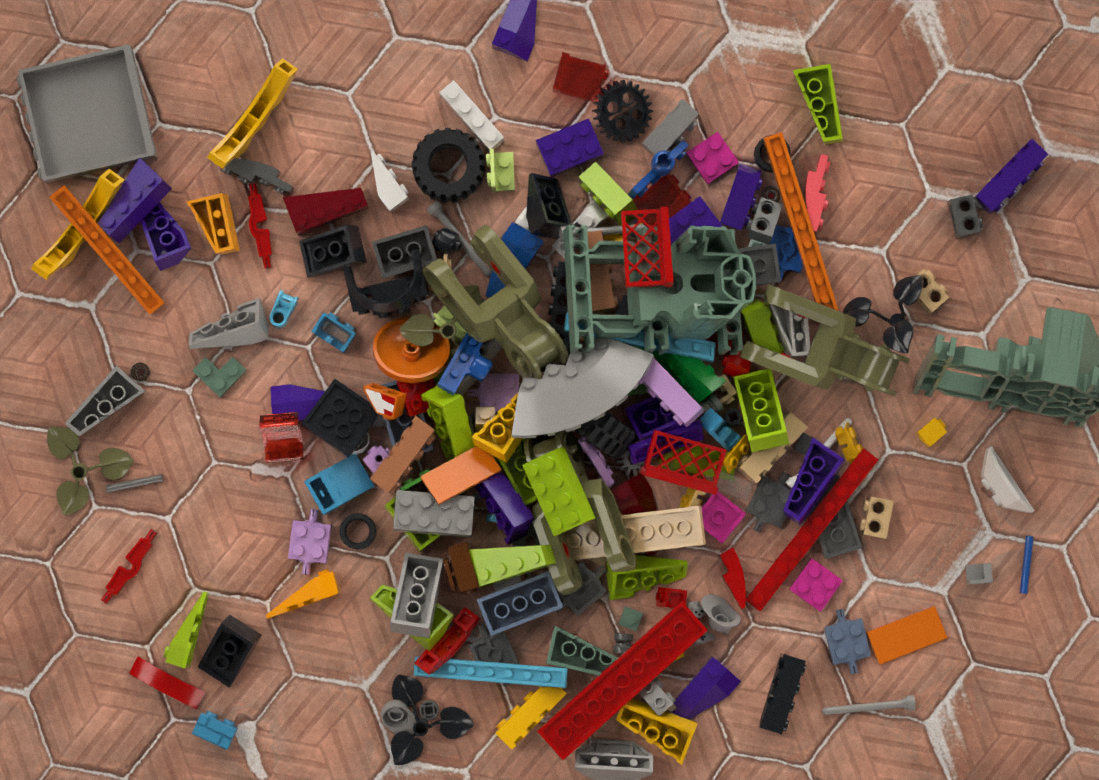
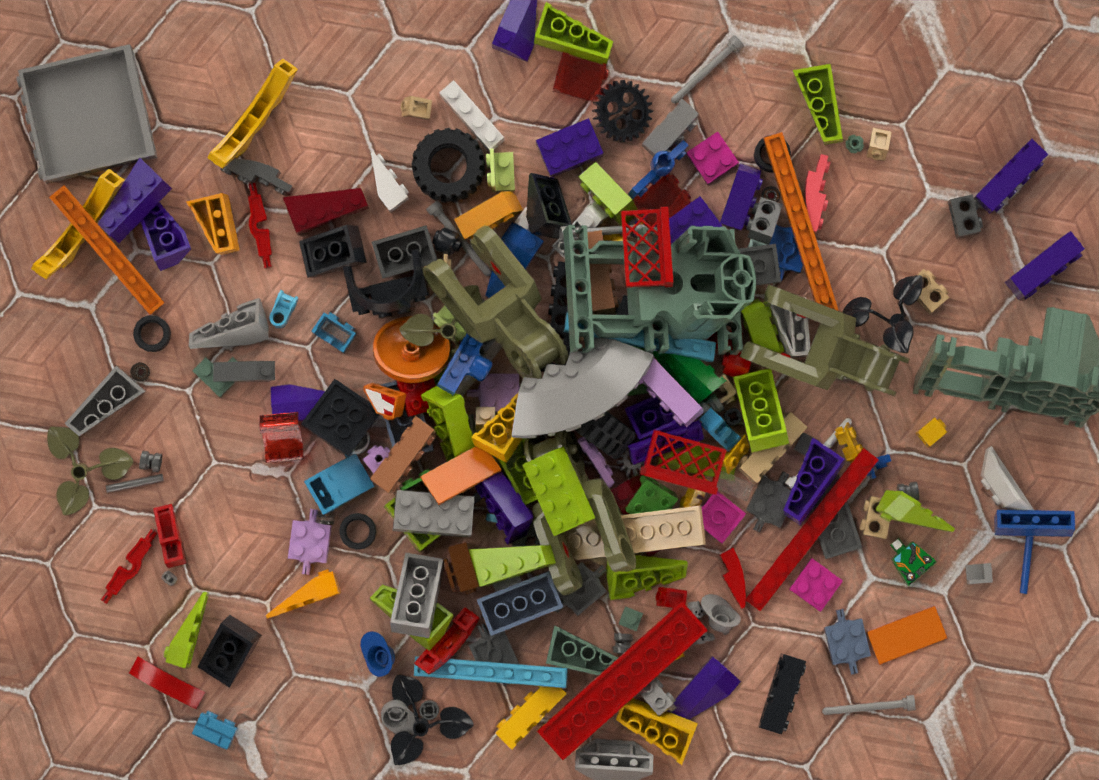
(150, 461): none -> dark grey wheel
(154, 319): none -> black tyre
(169, 536): none -> red slope
(169, 578): none -> light grey rock
(244, 371): none -> dark grey slope
(324, 519): none -> clear smoke tile
(377, 654): none -> blue piece
(416, 107): none -> tan bracket
(489, 213): none -> light orange wedge
(571, 36): none -> lime wedge
(651, 497): none -> bright green bracket
(733, 46): none -> light grey piece
(849, 144): none -> sand green plate
(879, 144): none -> tan bracket
(882, 462): none -> blue bracket
(905, 509): none -> lime wedge
(910, 560): none -> torso
(912, 490): none -> dark grey wheel
(1034, 523): none -> blue brick
(1049, 262): none -> dark purple brick

